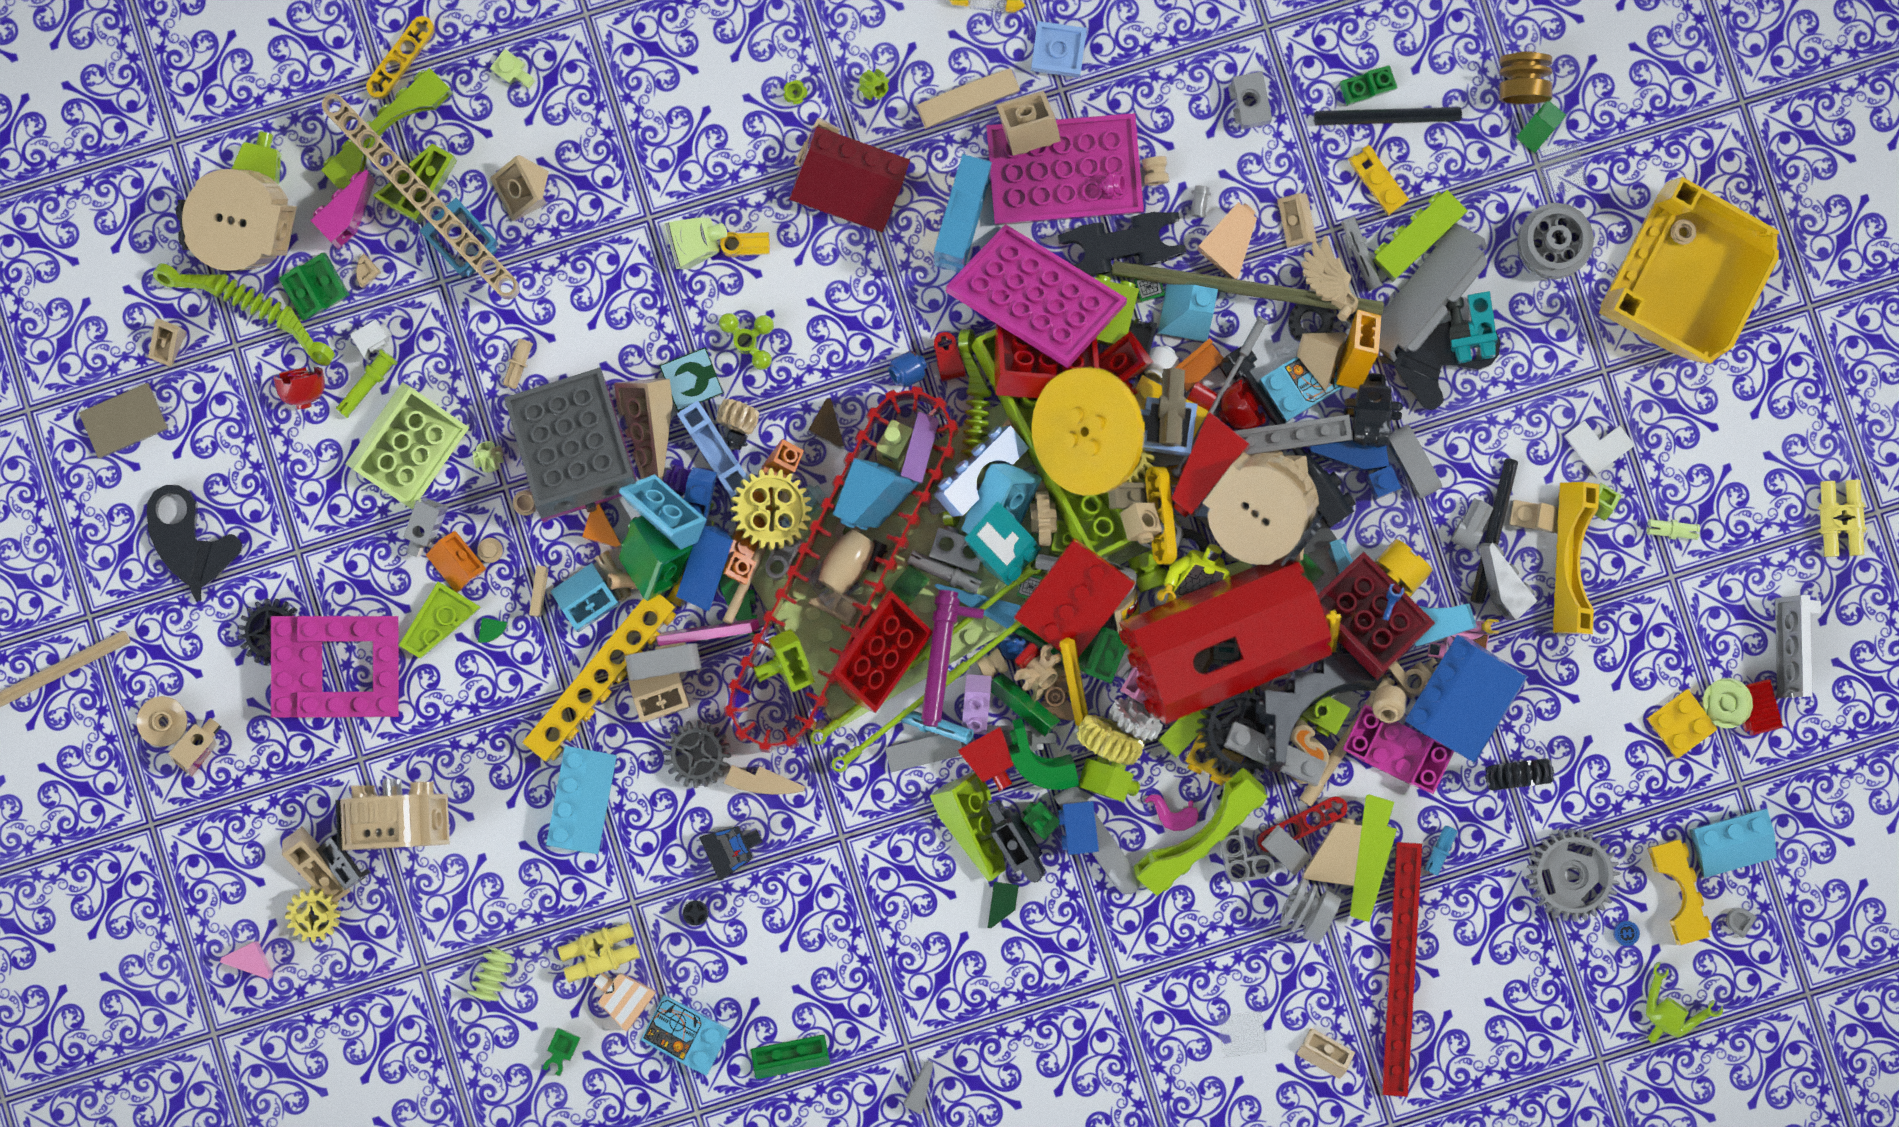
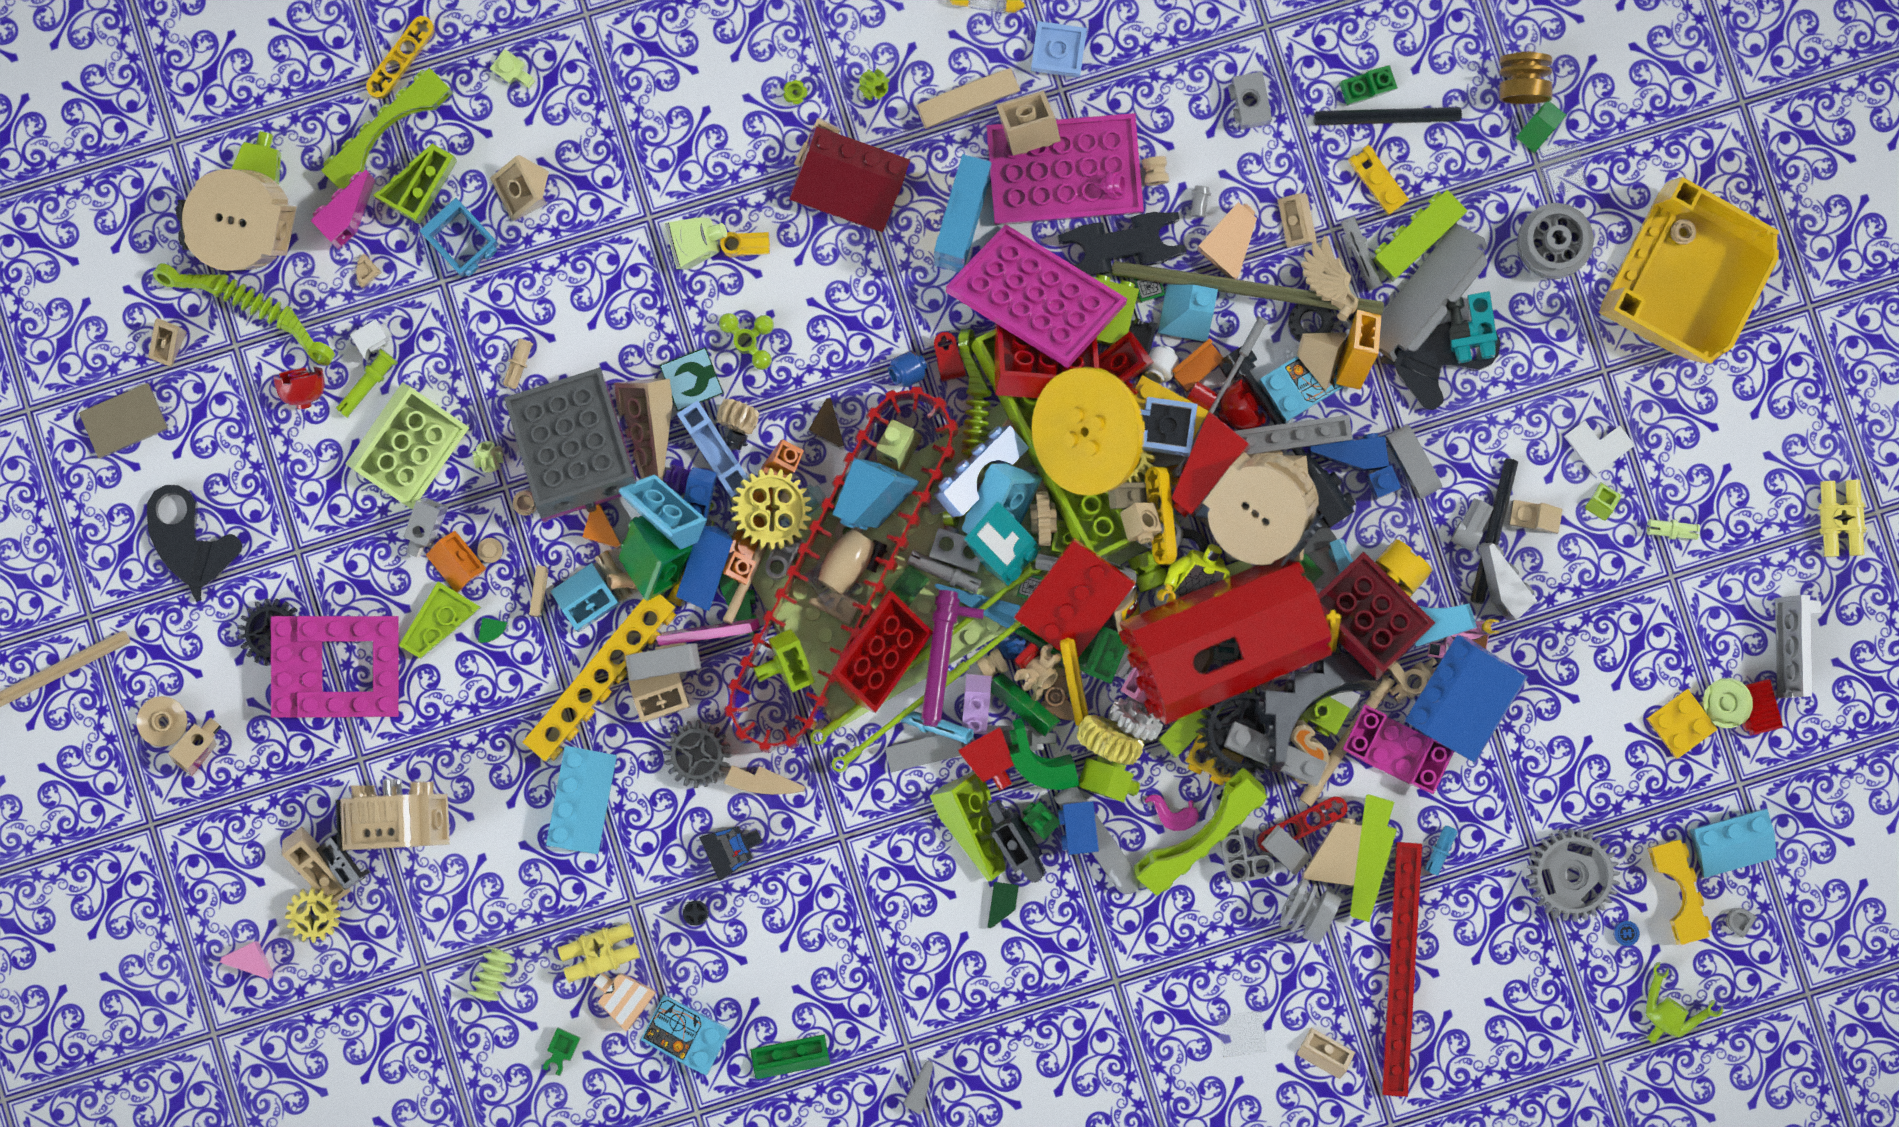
(314, 286): green slope -> none
(414, 186): tan beam -> none
(920, 447): medium lavender sticker -> none
(1171, 407): dark tan piece -> none
(1373, 412): black piece -> none
(1389, 703): tan head -> none
(1392, 599): blue hand -> none
(1519, 774): black gear -> none
(1571, 606): yellow arch -> none

